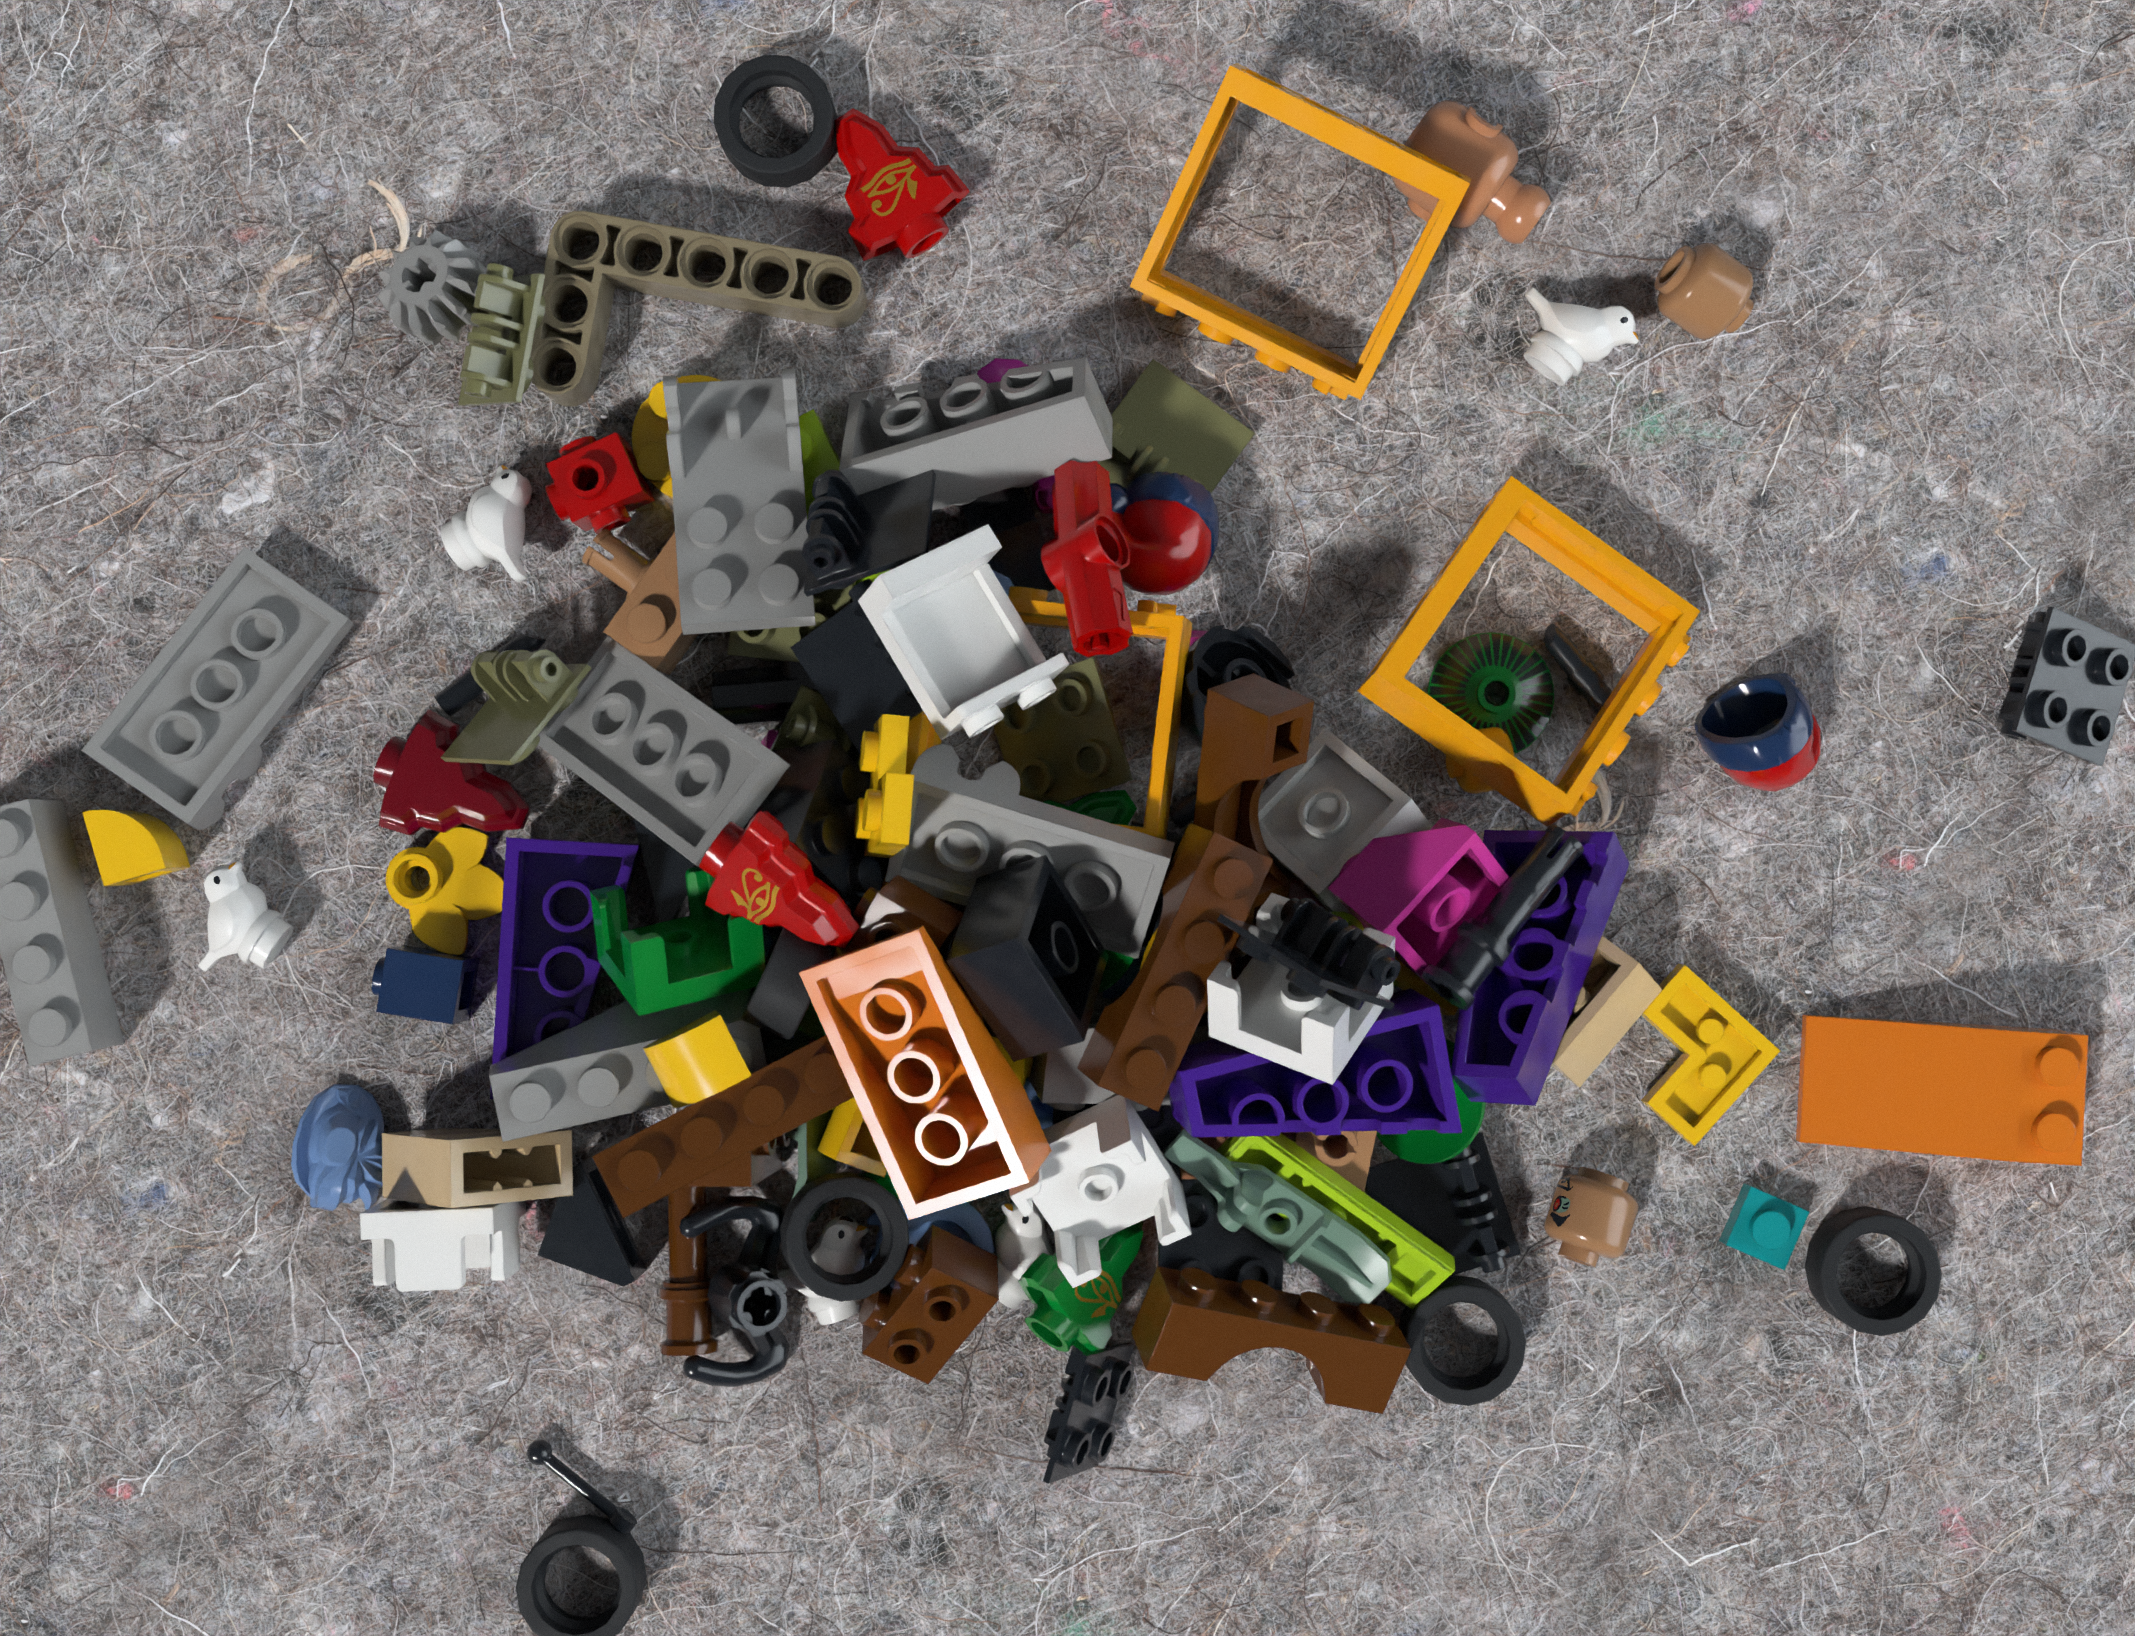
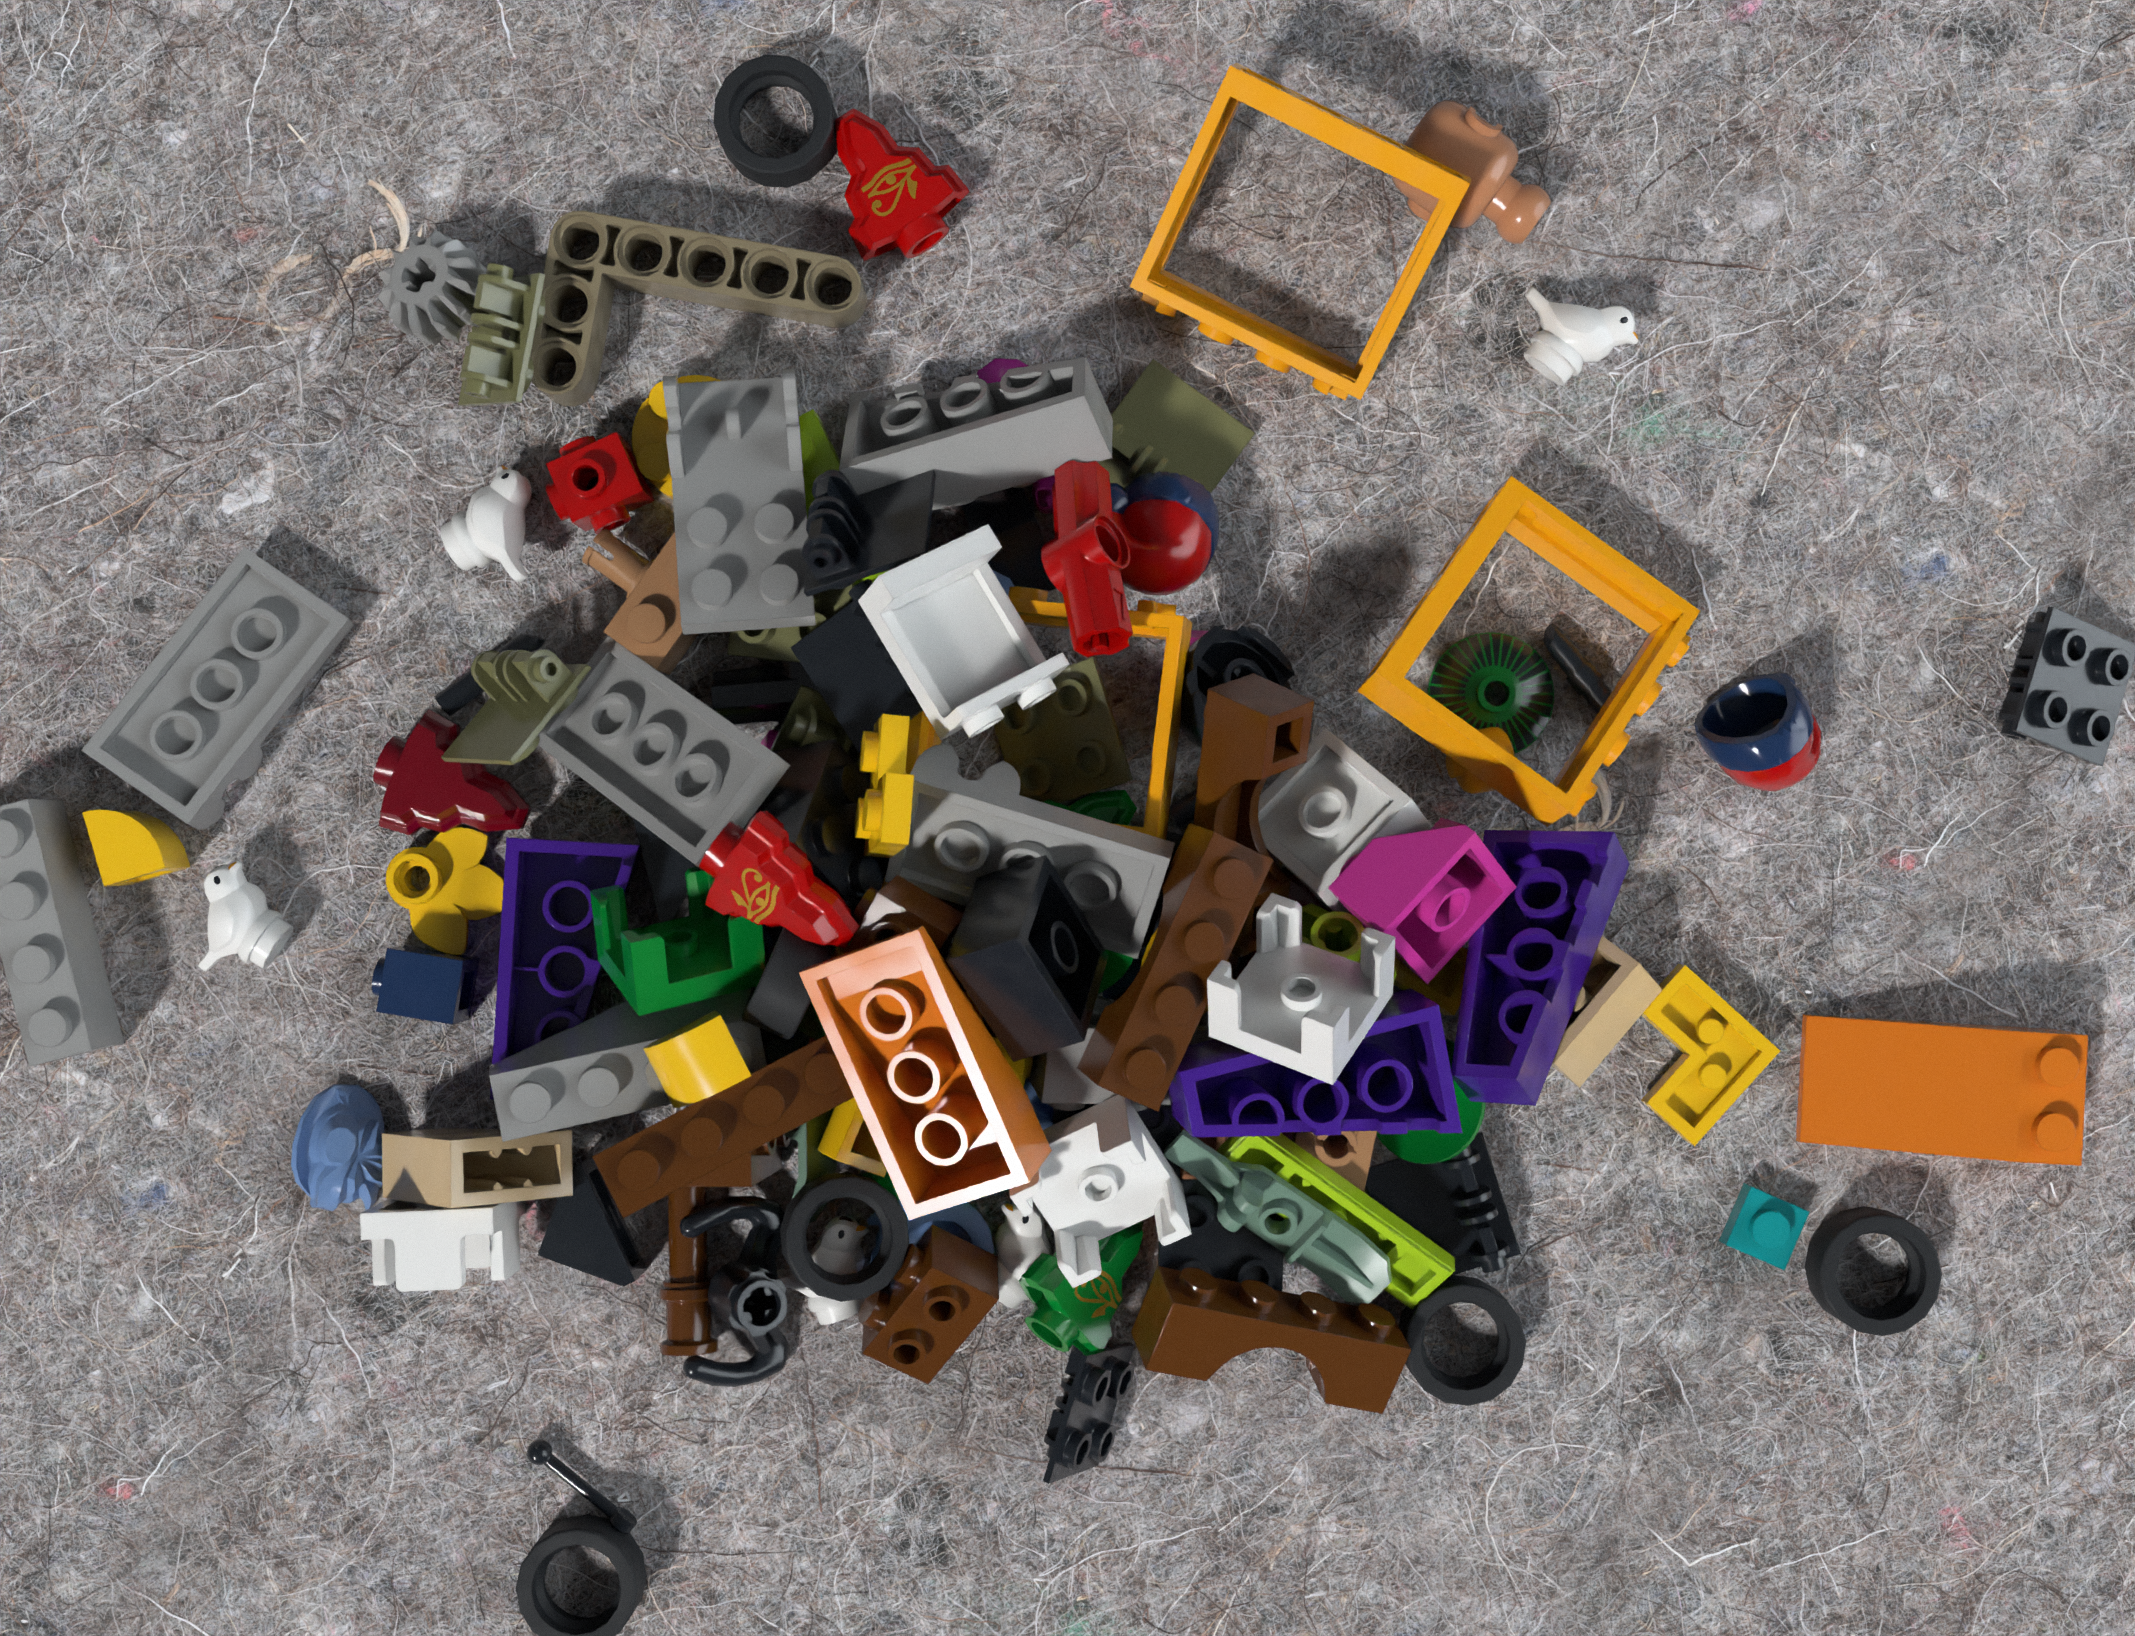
(1322, 954): black hinge -> none
(1486, 940): black pin -> none
(1591, 1216): medium nougat head -> none
(1705, 290): medium nougat head -> none

